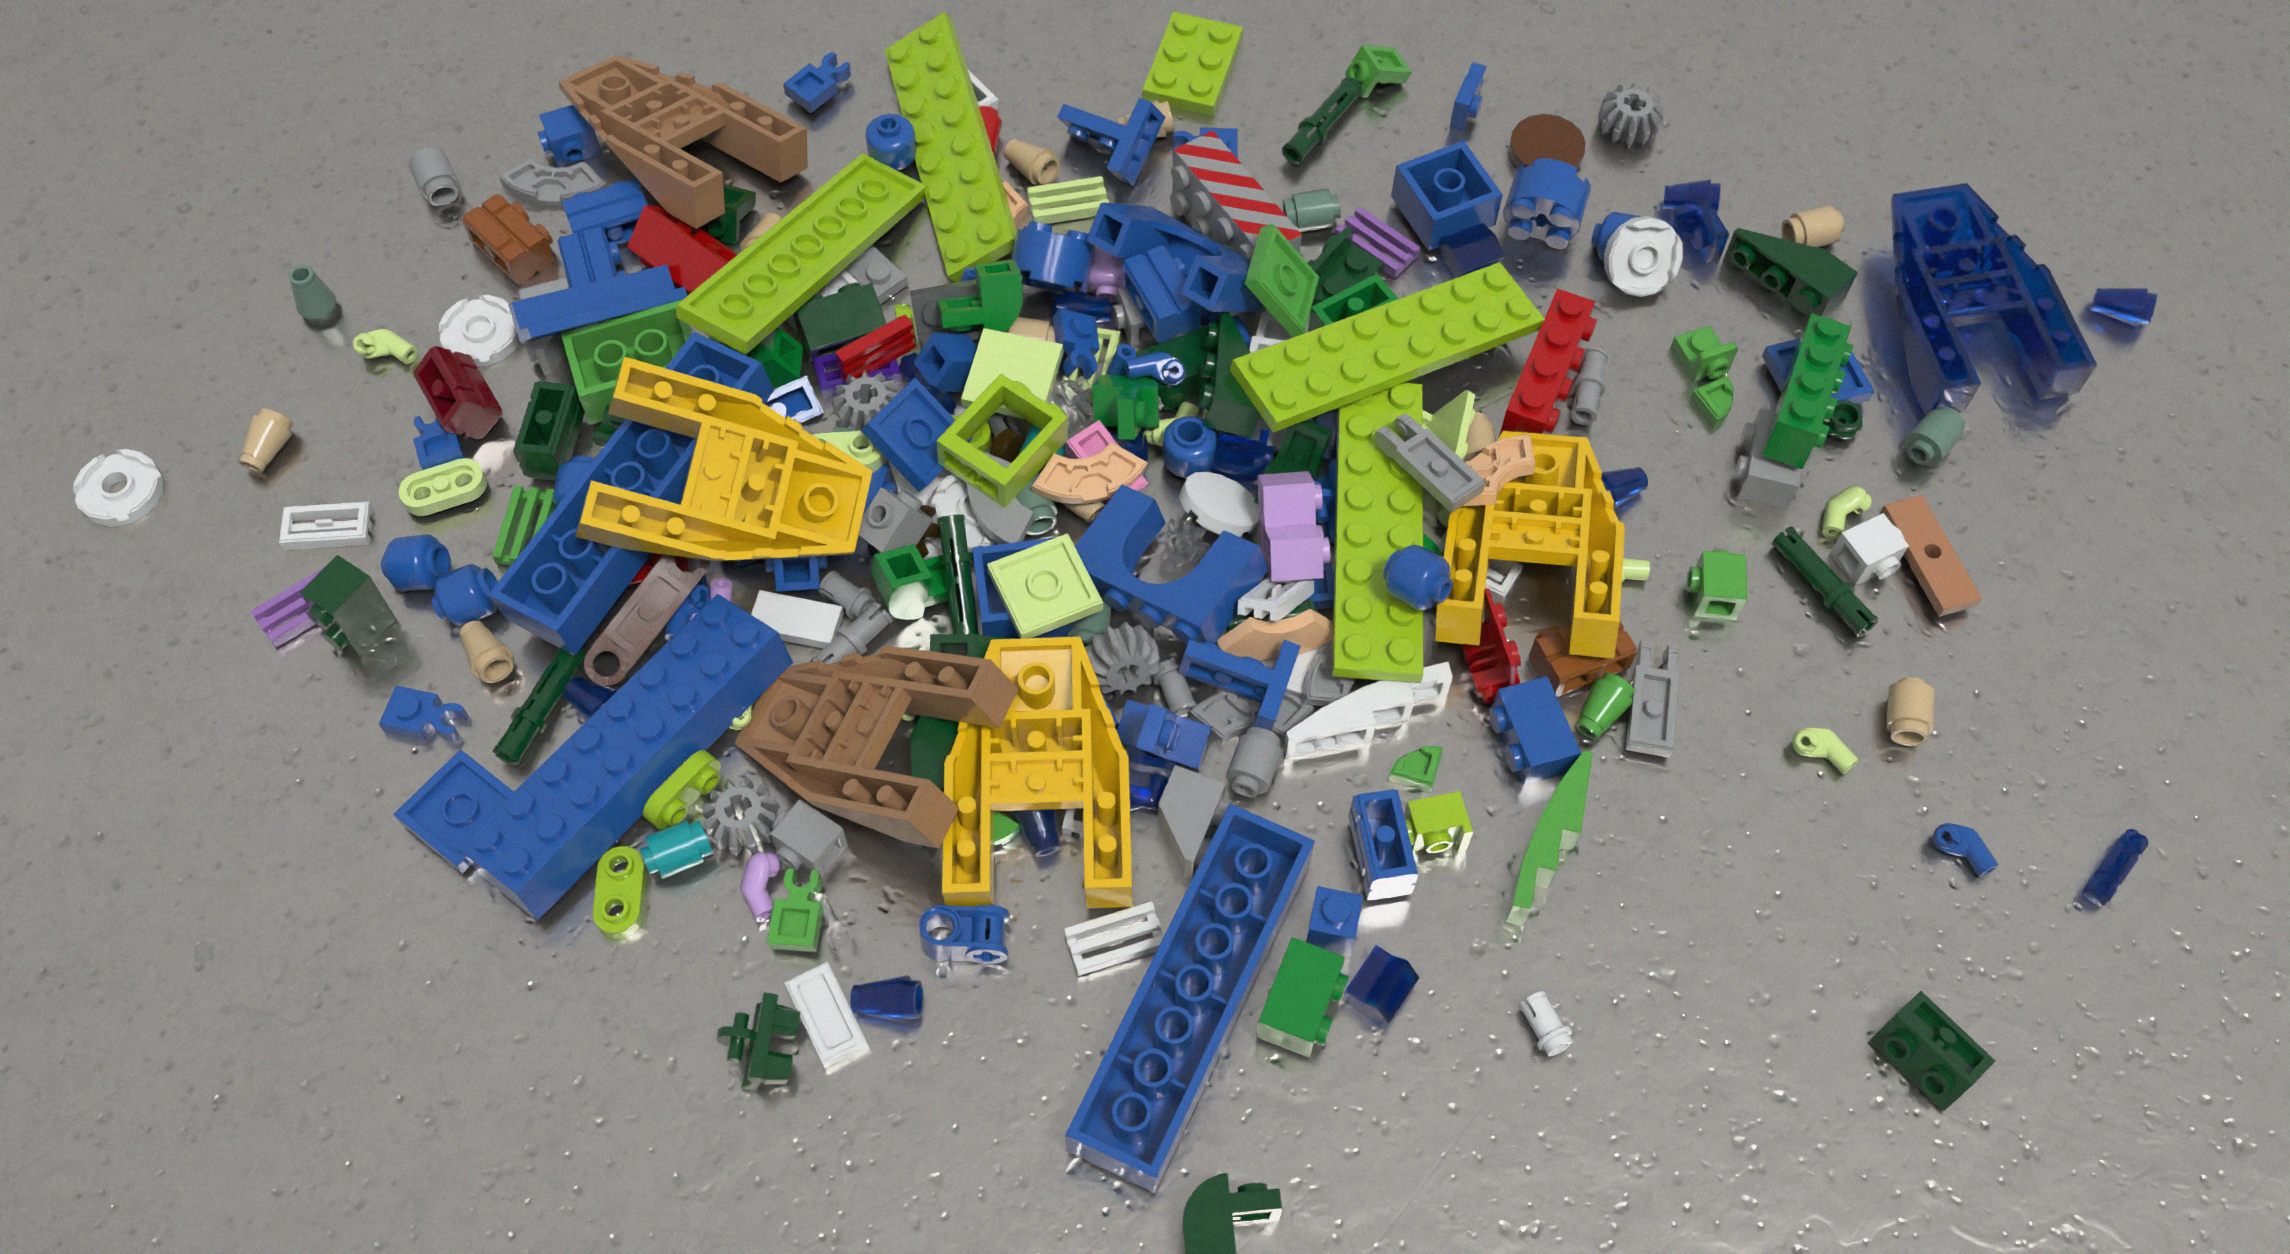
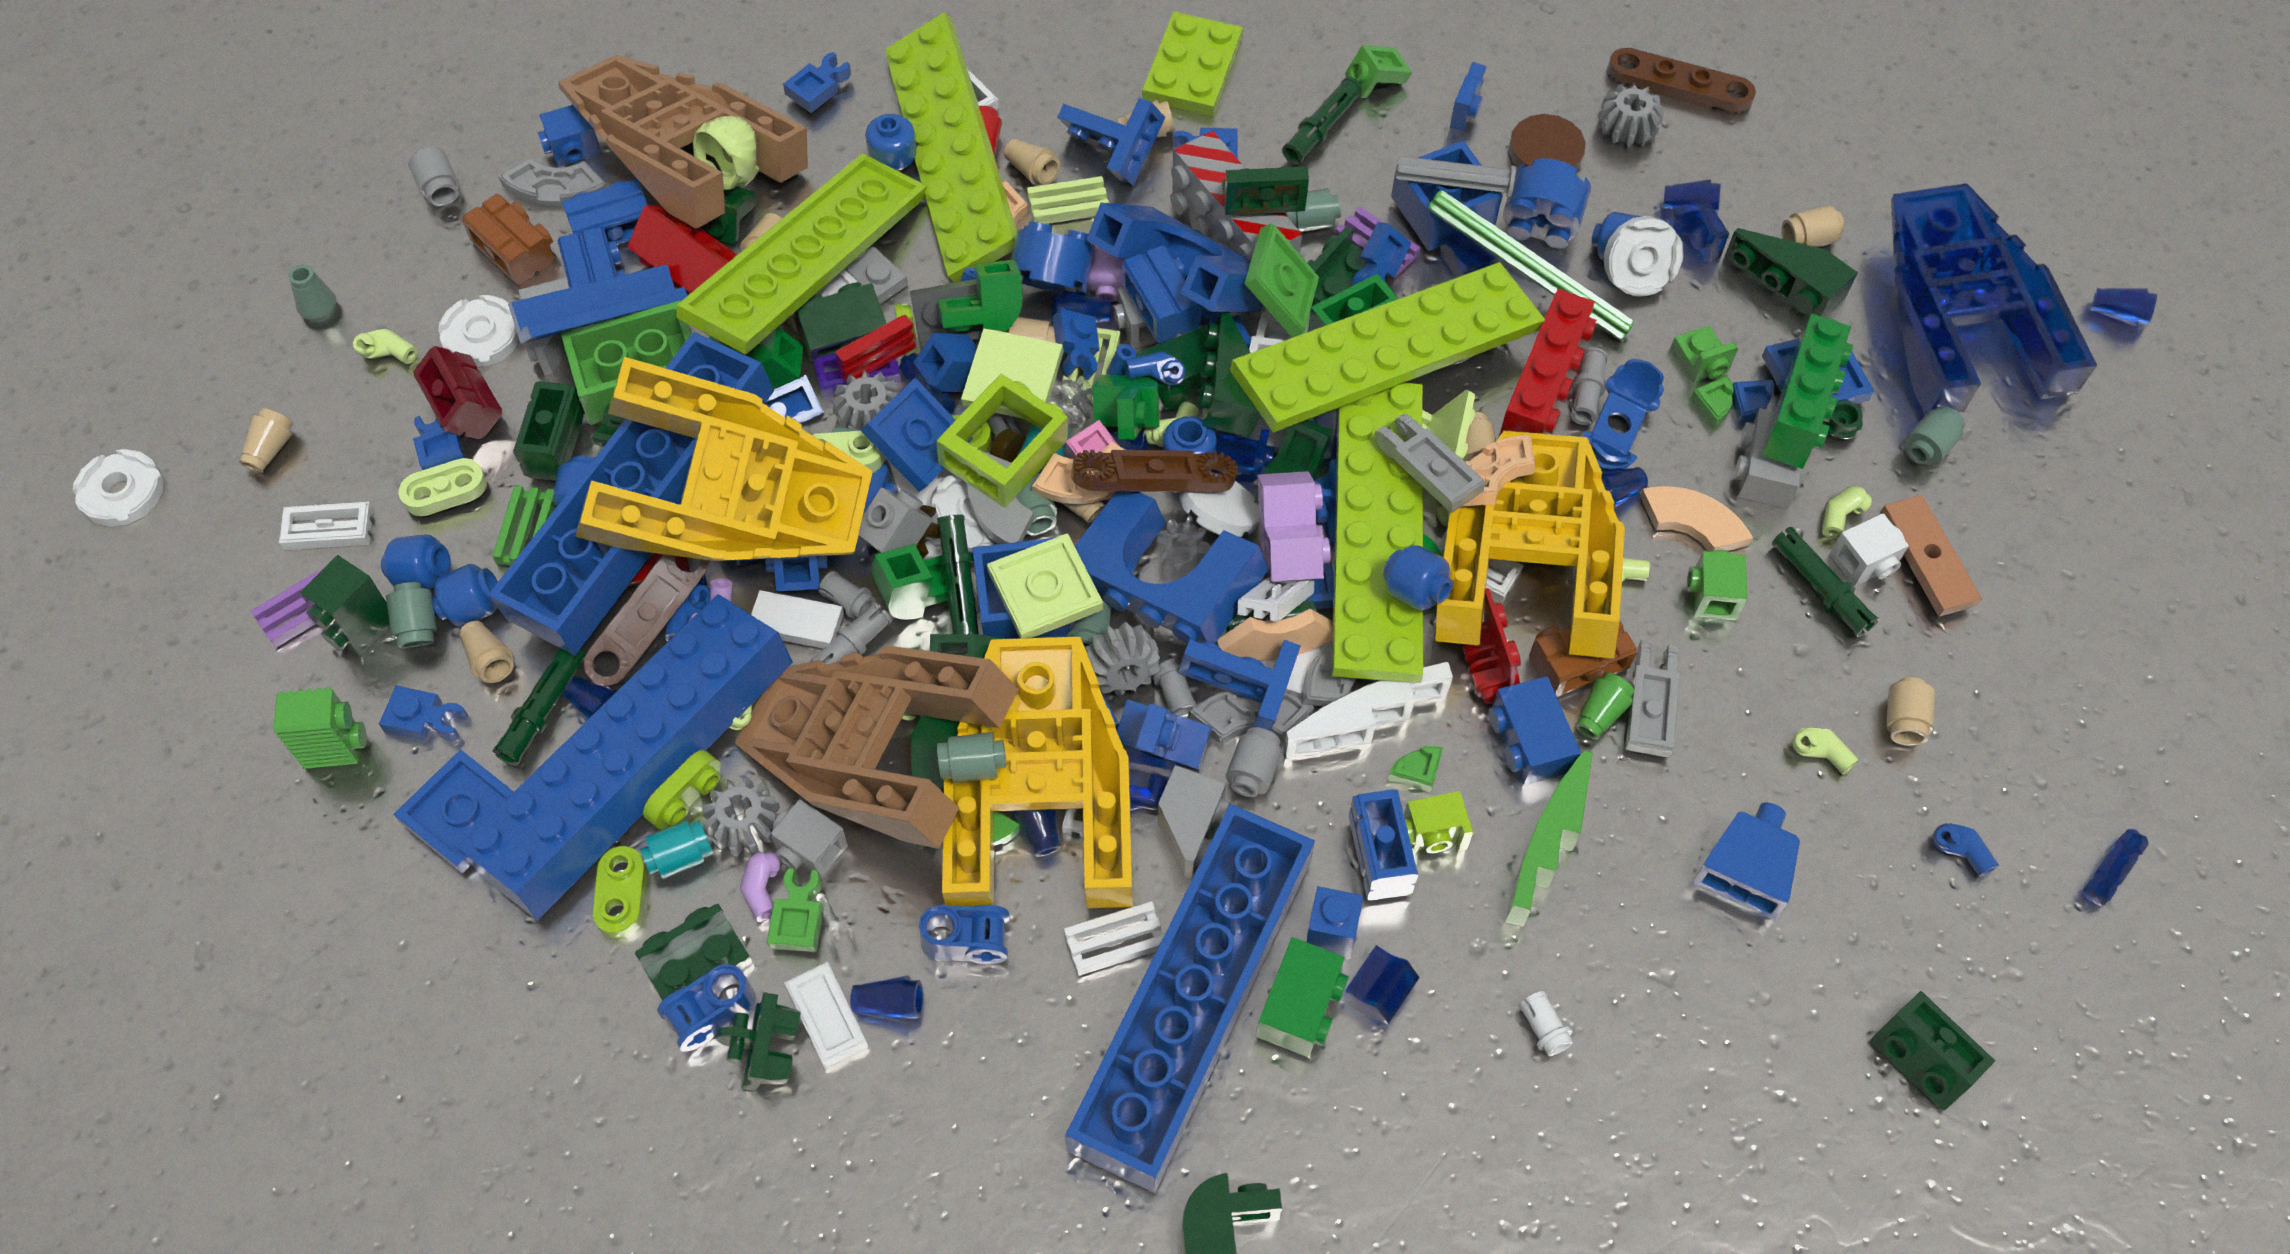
(318, 728): none -> bright green brick
(411, 615): none -> sand green brick
(691, 950): none -> dark green bracket
(704, 1008): none -> blue piece
(733, 147): none -> yellowish green hair
(971, 757): none -> sand green brick
(1153, 471): none -> reddish brown plate
(1265, 190): none -> dark green bracket
(1382, 253): none -> blue plate
(1456, 174): none -> light grey axle
(1525, 260): none -> axle
(1632, 393): none -> blue piece
(1681, 80): none -> reddish brown plate
(1696, 515): none -> light nougat tile
(1750, 397): none -> blue tile
(1753, 862): none -> blue torso

